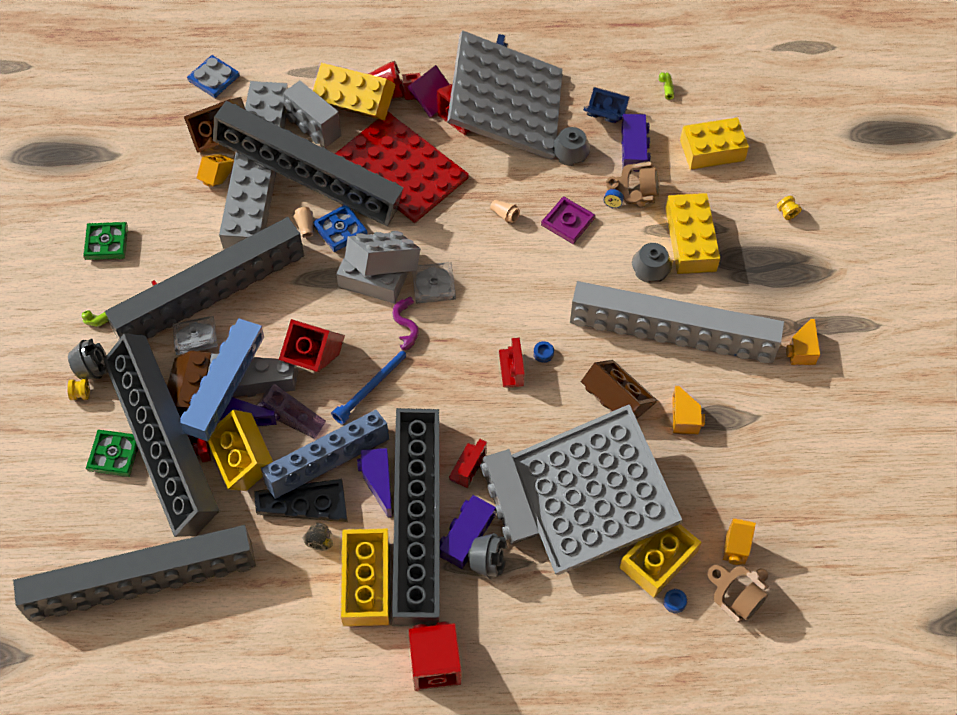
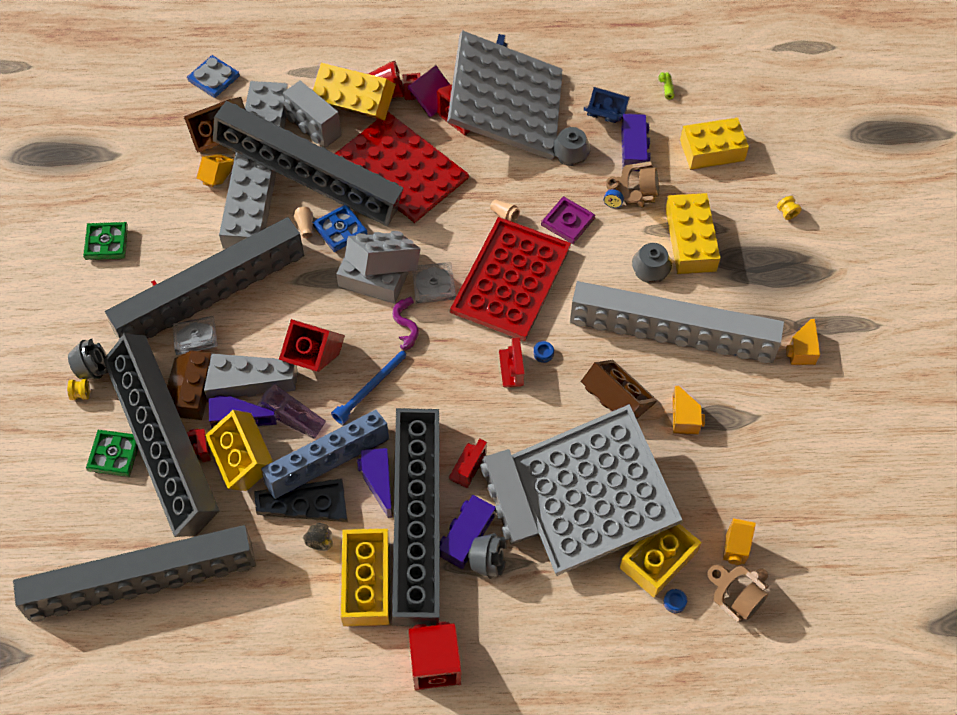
(94, 320): lime arm -> none
(222, 379): medium blue brick -> none
(510, 278): none -> red plate

